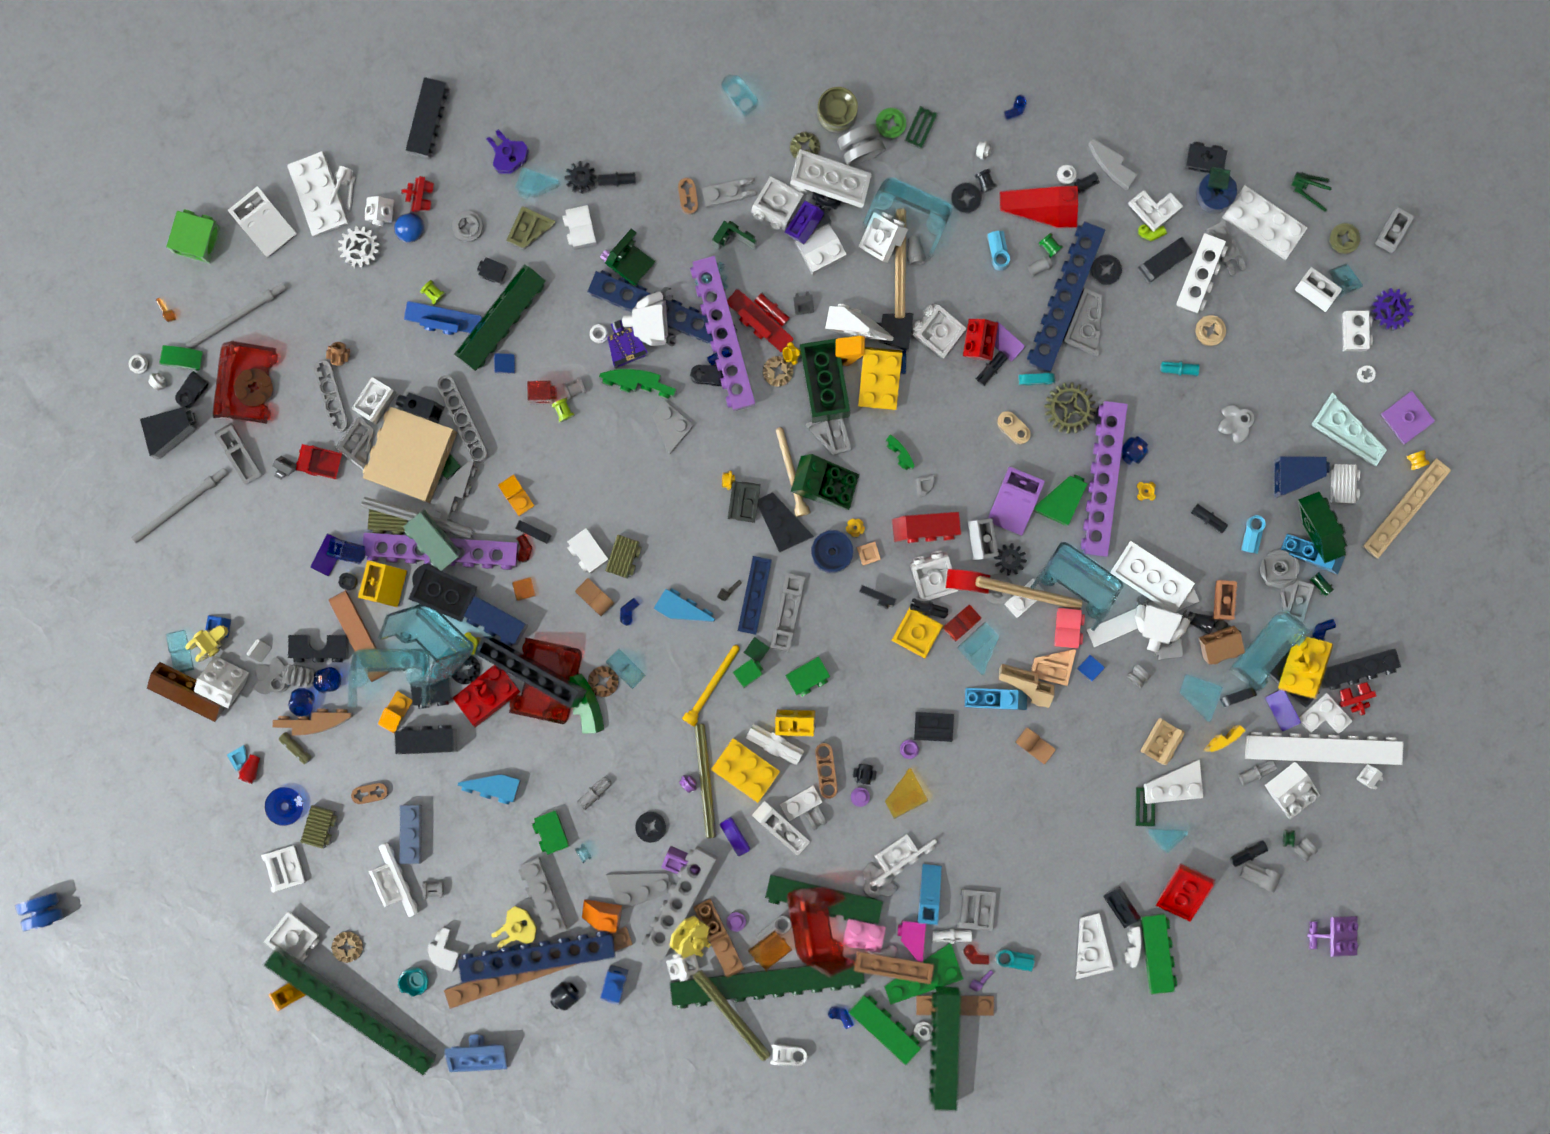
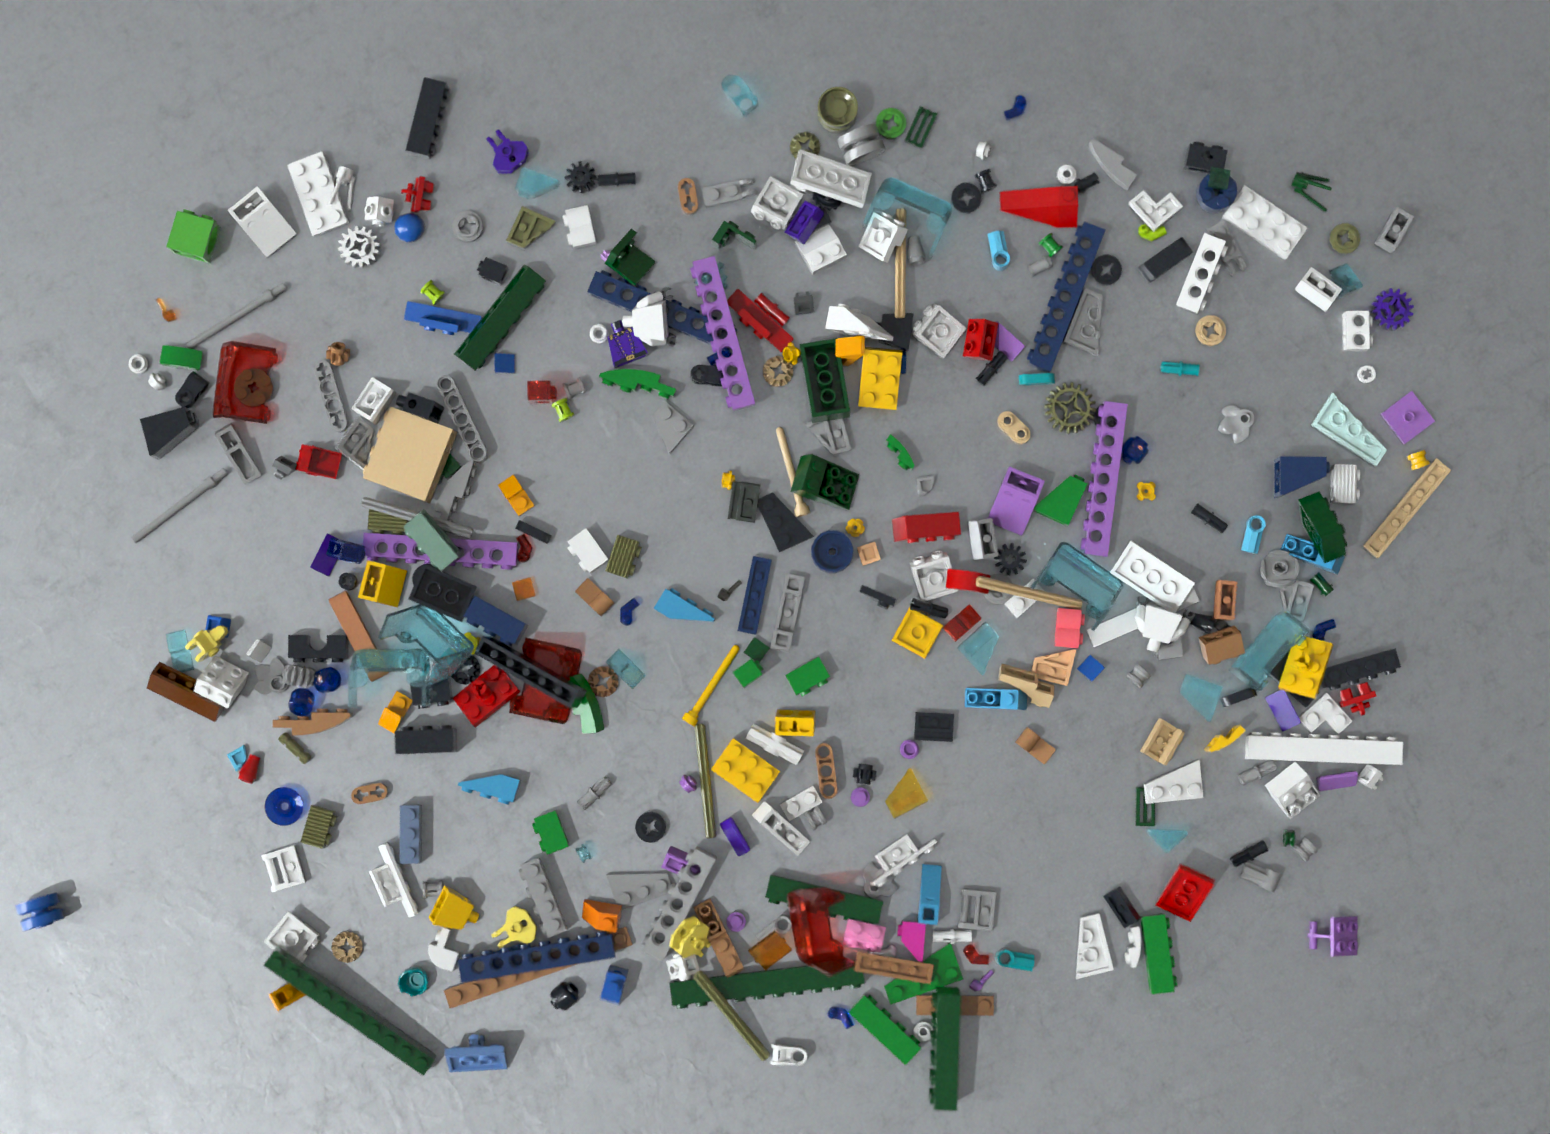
(452, 910): none -> yellow torso
(1337, 781): none -> medium lavender slope

